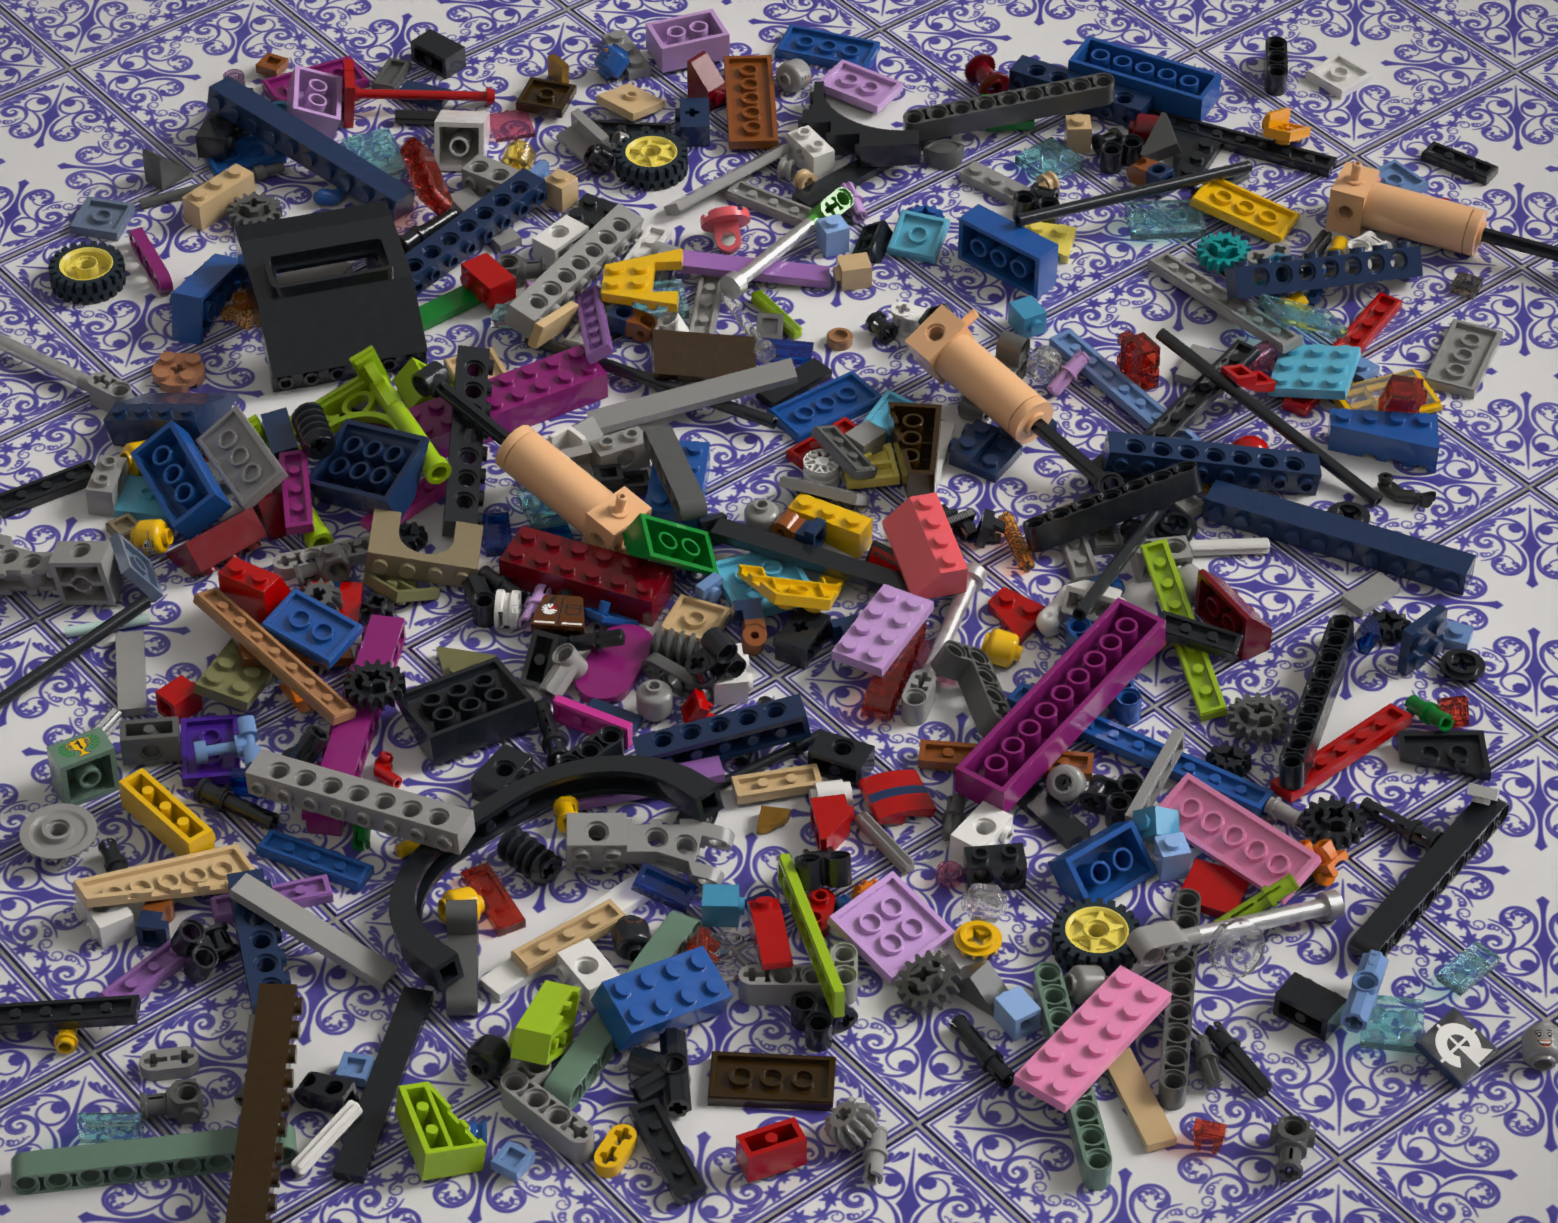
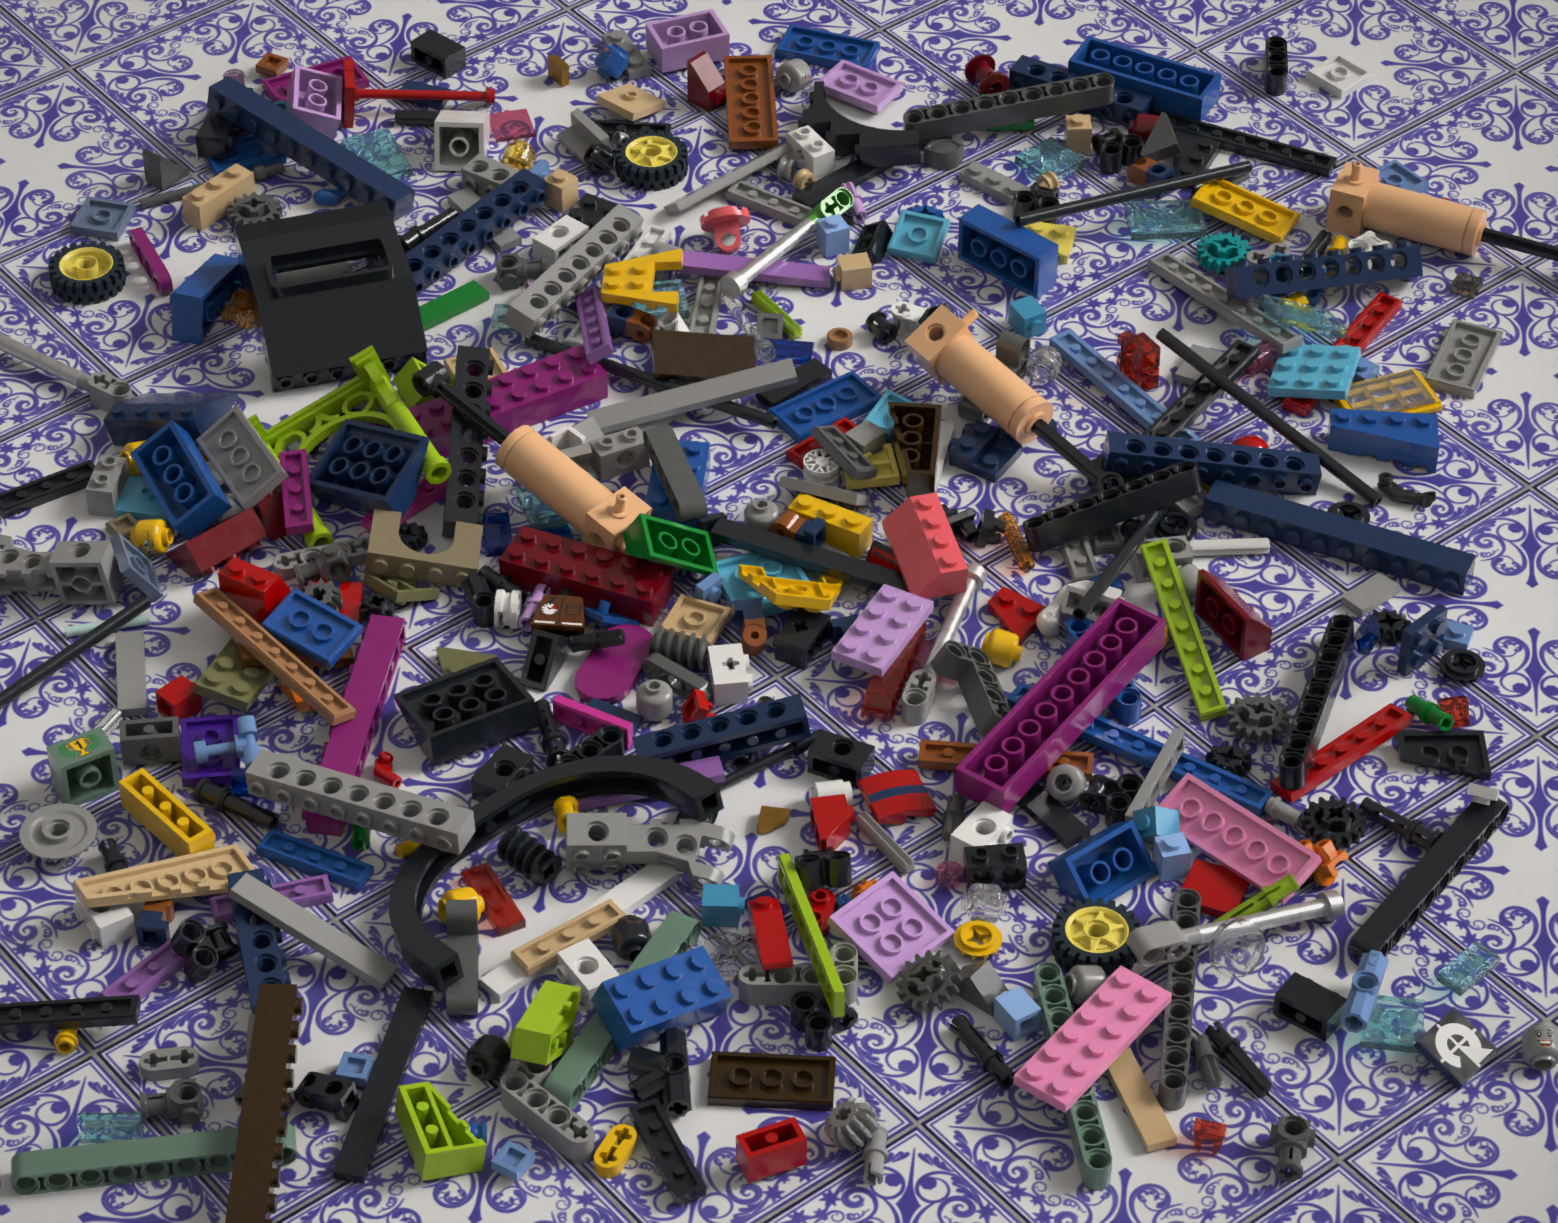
(190, 368): nougat plate -> none
(279, 431): dark blue tile -> none
(309, 745): black piece -> none
(313, 431): black piece -> none
(326, 1137): white axle -> none
(377, 685): black gear -> none
(392, 74): dark grey tile -> none
(426, 176): clear red beam -> none
(488, 280): red brick -> none
(546, 97): dark brown plate -> none
(553, 324): tan tile -> none
(567, 667): light grey piece -> none
(614, 479): black slope -> none
(664, 887): clear blue tile -> none
(693, 122): dark blue brick -> none
(702, 938): clear red tile -> none
(716, 659): black piece -> none
(775, 783): tan plate -> none
(1068, 373): lavender axle -> none
(1202, 636): black tile -> none
(1249, 379): red slope -> none
(1277, 126): light orange bracket -> none
(1403, 395): clear red brick -> none
(1459, 163): black tile -> none

